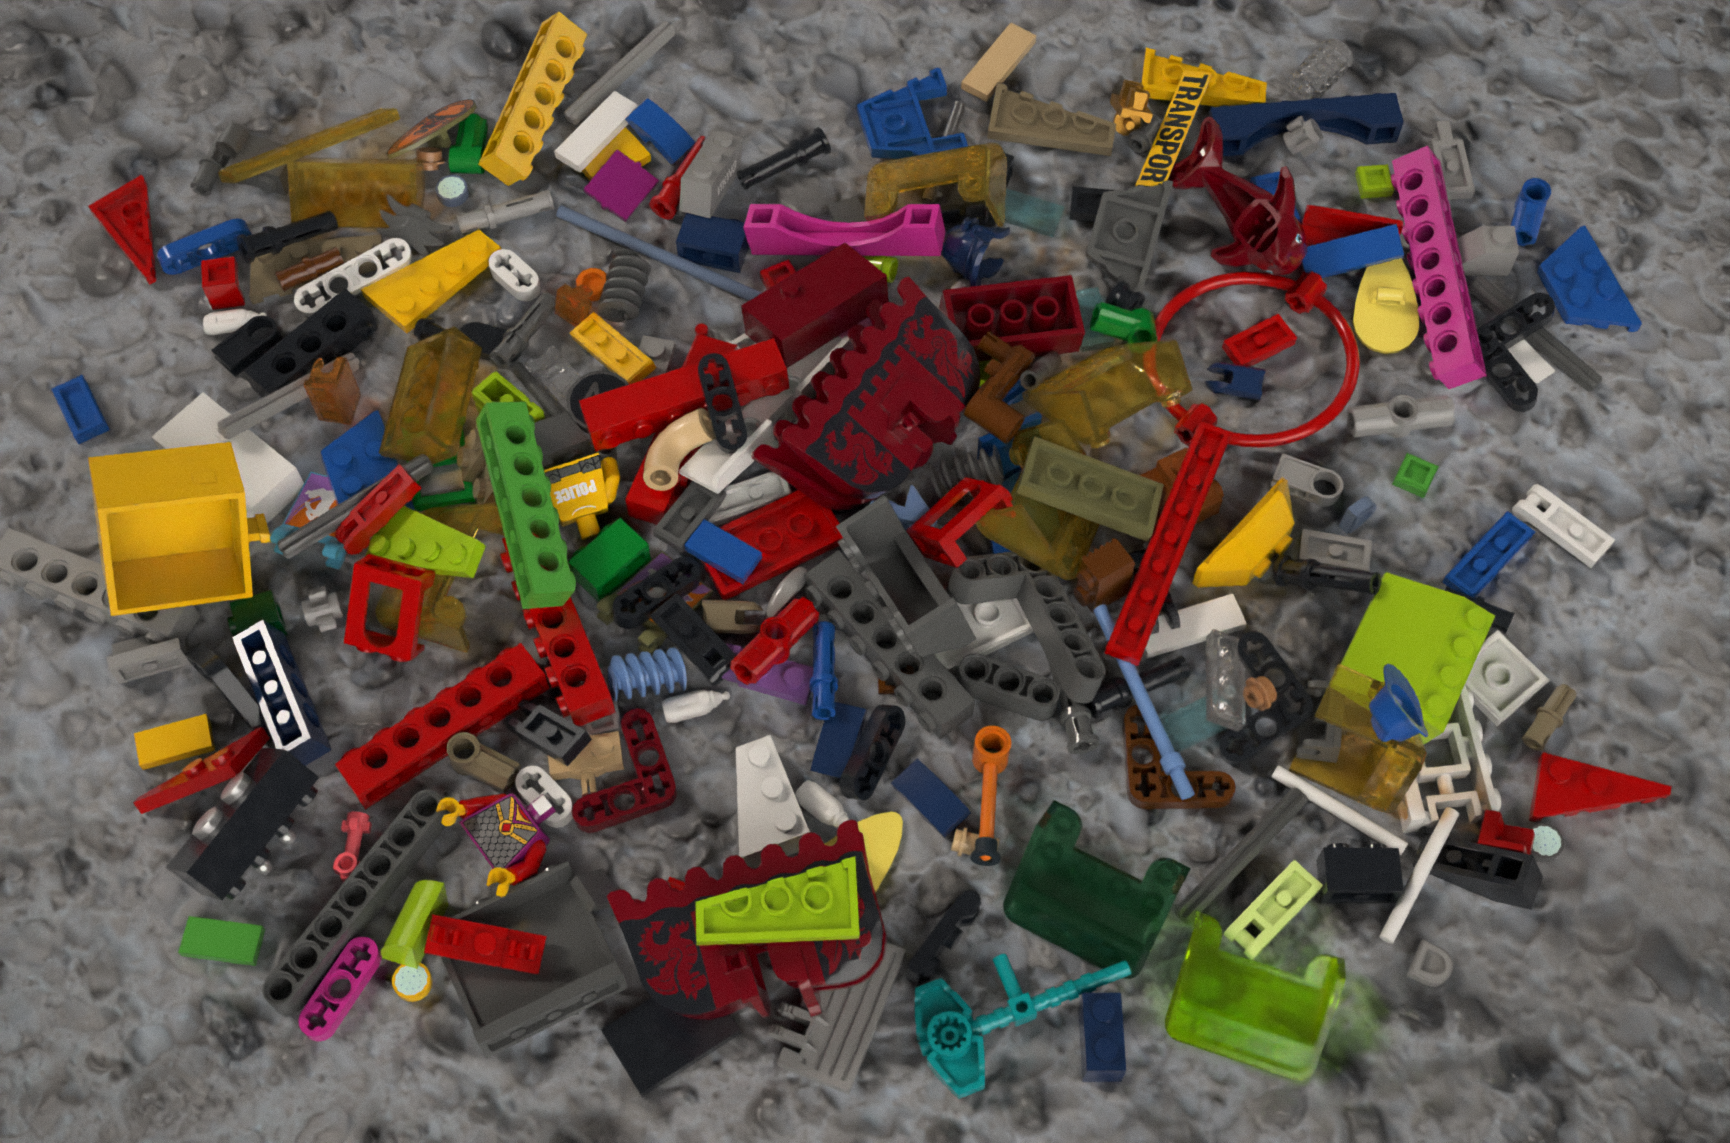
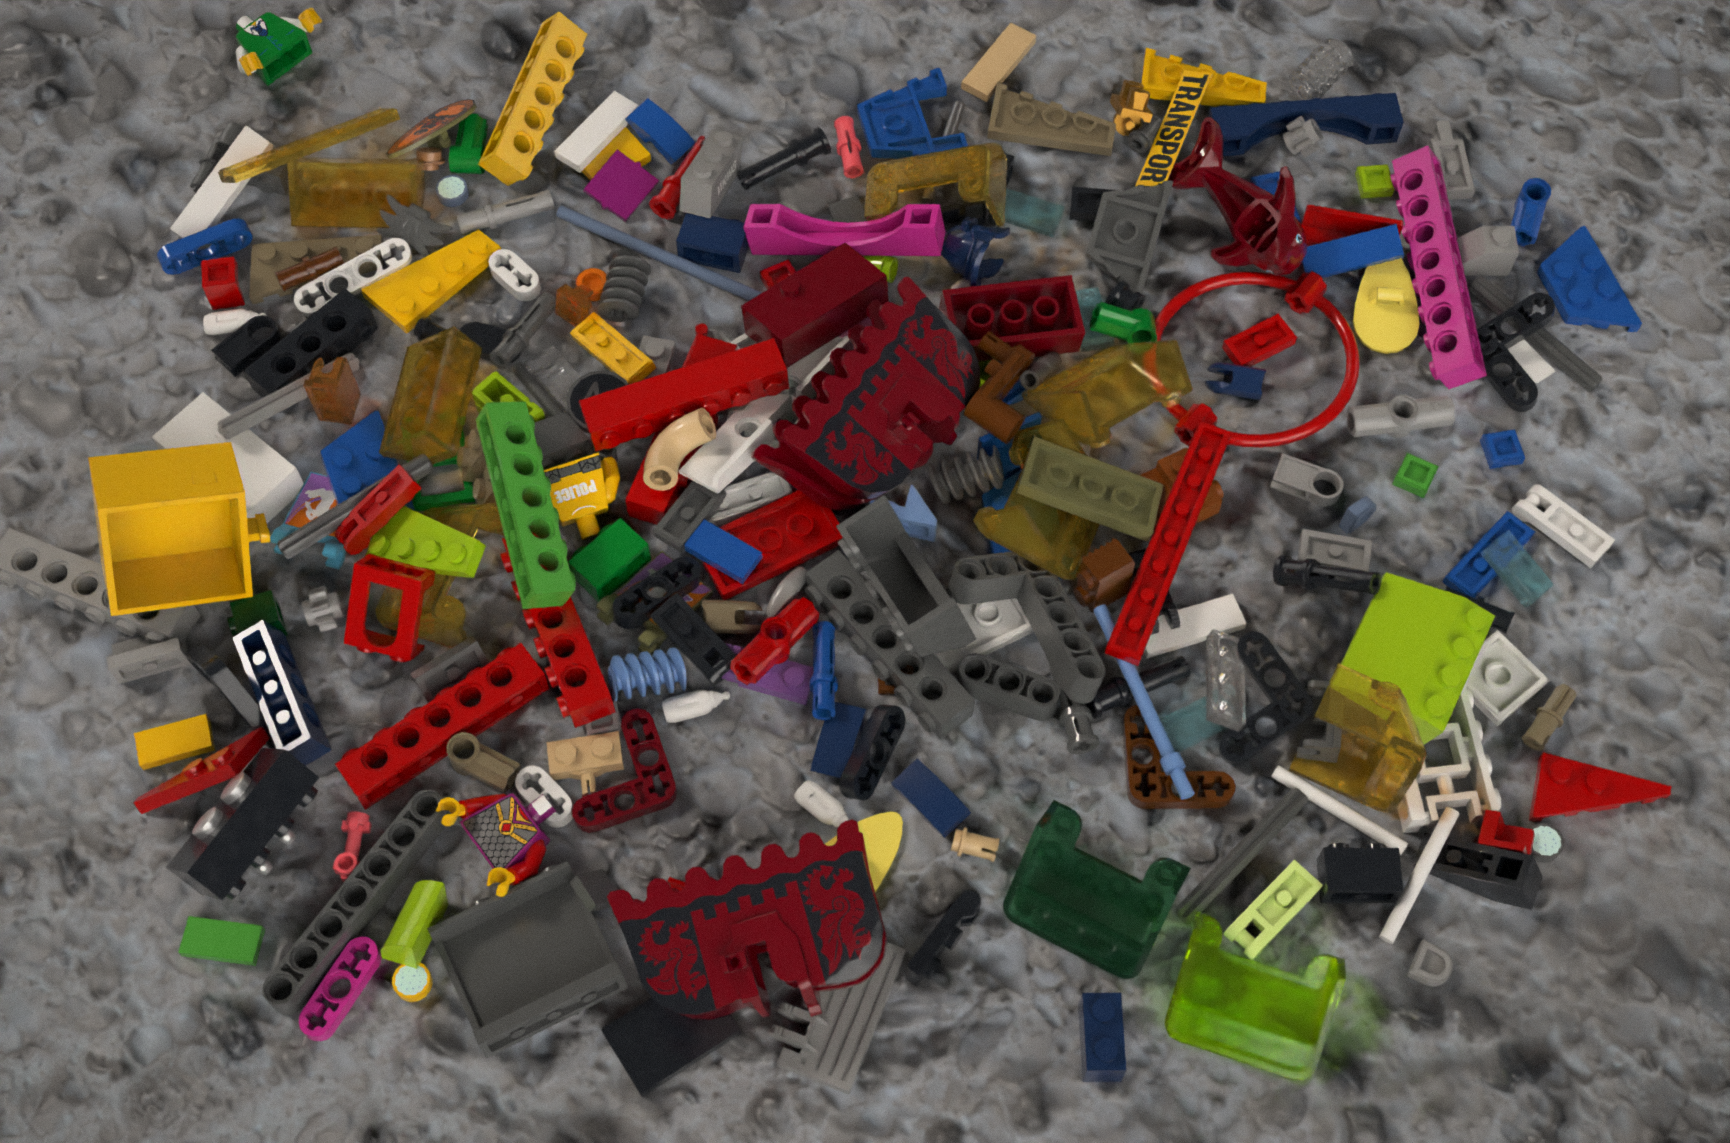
(80, 409): blue tile -> none
(128, 222): red wing -> none
(216, 197): none -> white tile
(273, 43): none -> green torso
(274, 239): black pin -> none
(449, 668): none -> dark grey plate
(485, 944): red plate -> none
(549, 732): black hinge -> none
(619, 73): light grey axle -> none
(725, 376): black beam -> none
(765, 802): white wedge -> none
(789, 909): lime wing -> none
(846, 134): none -> coral pin
(940, 543): red panel -> none
(953, 1038): teal bar -> none
(990, 766): orange piece -> none
(1251, 543): yellow wedge -> none
(1259, 693): medium nougat plate -> none
(1396, 708): blue piece -> none
(1502, 449): none -> blue tile
(1516, 568): none -> clear light blue tile

